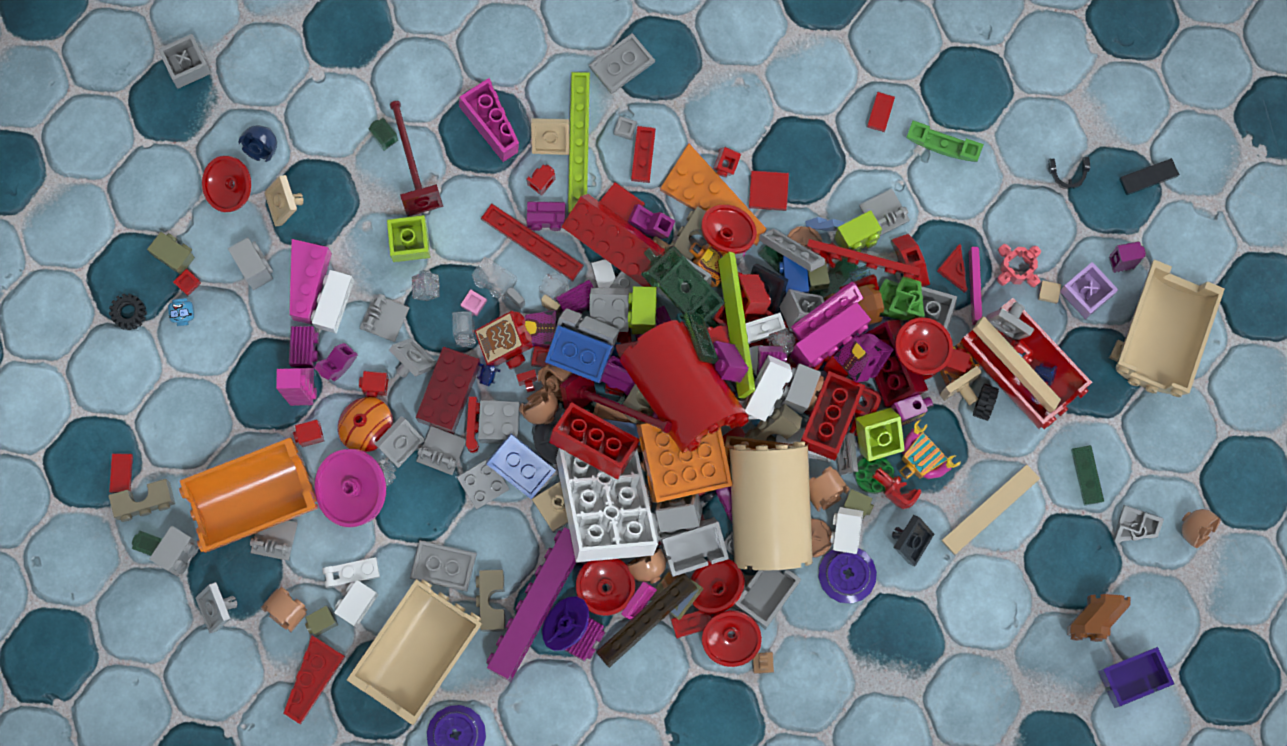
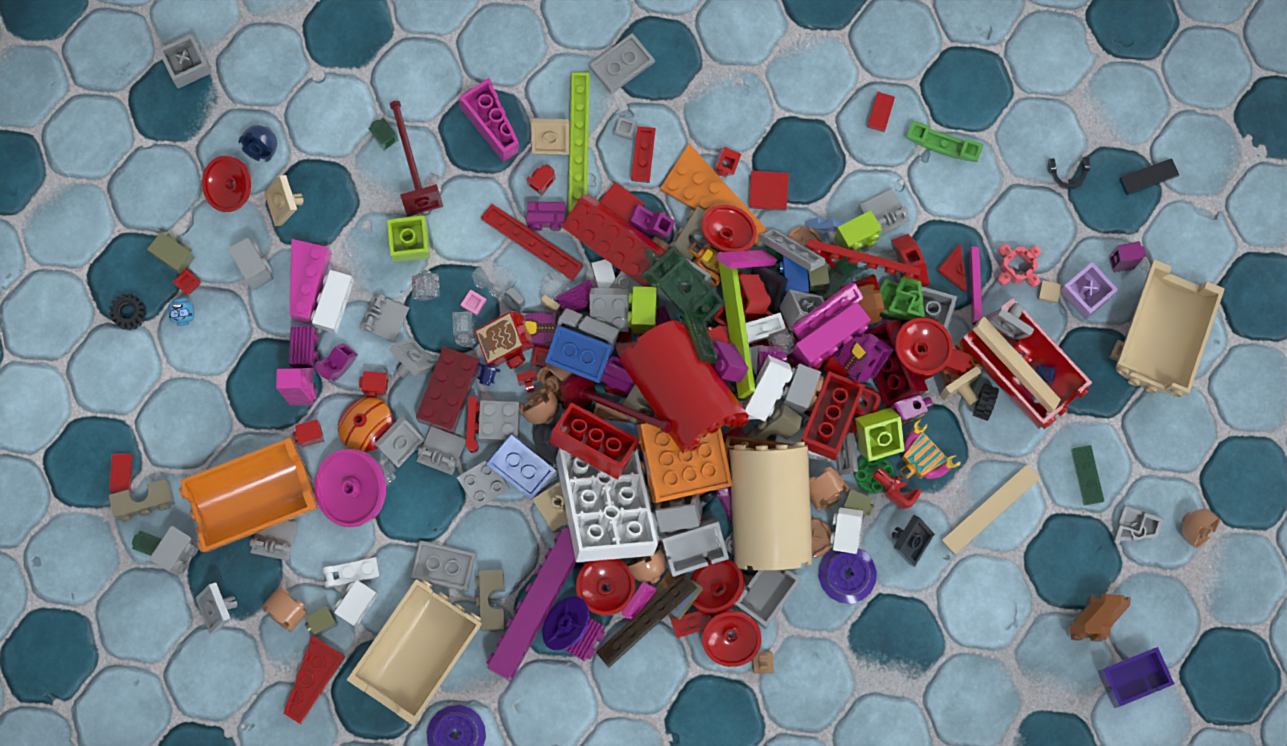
(743, 259): none -> dark pink tile

